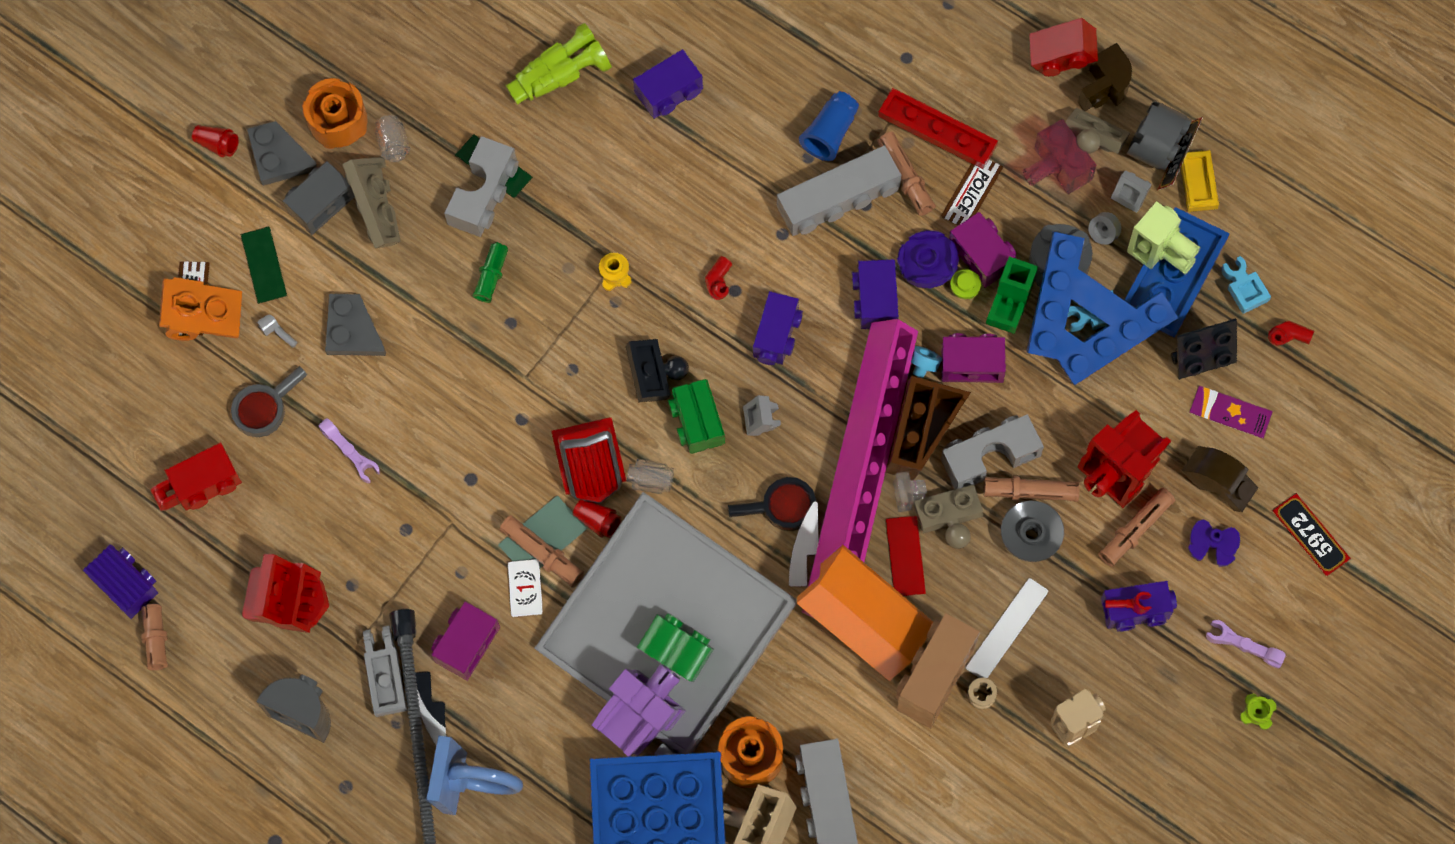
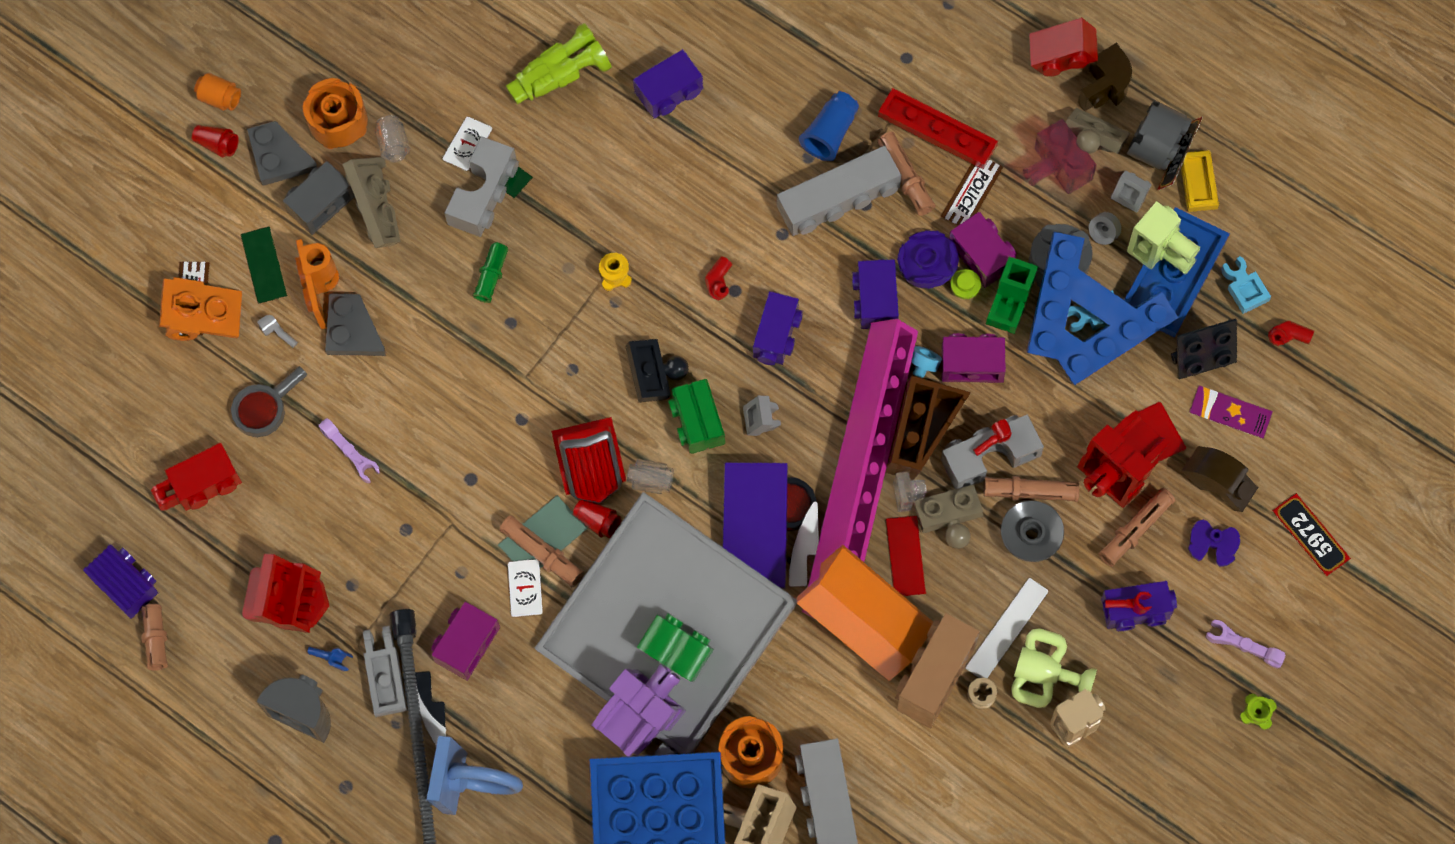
(217, 92): none -> orange brick
(315, 269): none -> orange piece
(334, 657): none -> blue hand
(466, 142): none -> white sticker
(757, 517): none -> dark purple tile
(1001, 434): none -> red hand
(1045, 669): none -> yellowish green piece
(1160, 422): none -> red sticker

